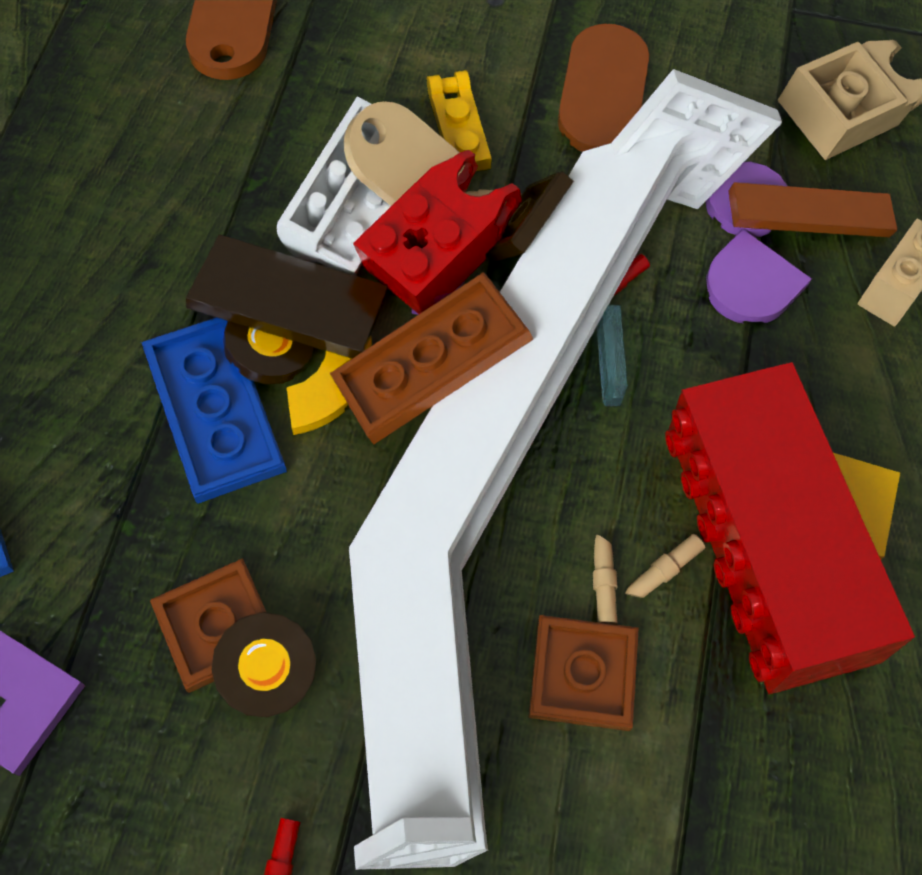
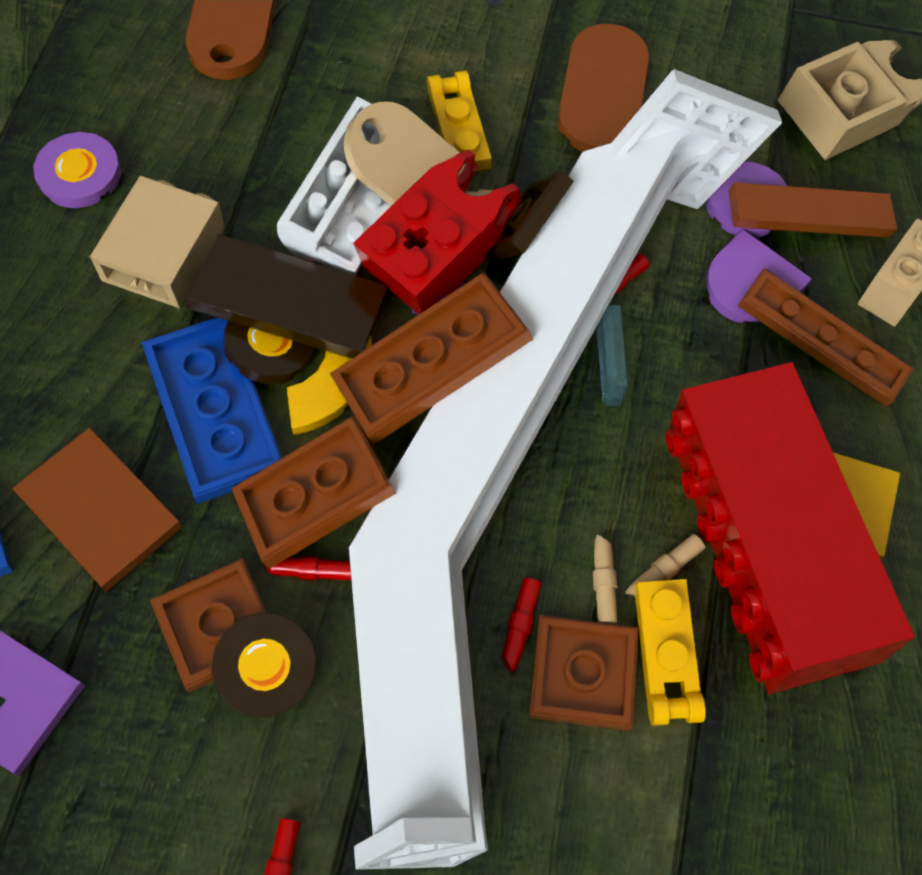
(77, 169): none -> medium lavender tile
(97, 509): none -> dark orange tile
(158, 241): none -> tan brick
(312, 492): none -> dark orange tile
(312, 568): none -> red piece
(520, 623): none -> red piece
(668, 651): none -> yellow plate
(825, 337): none -> dark orange tile

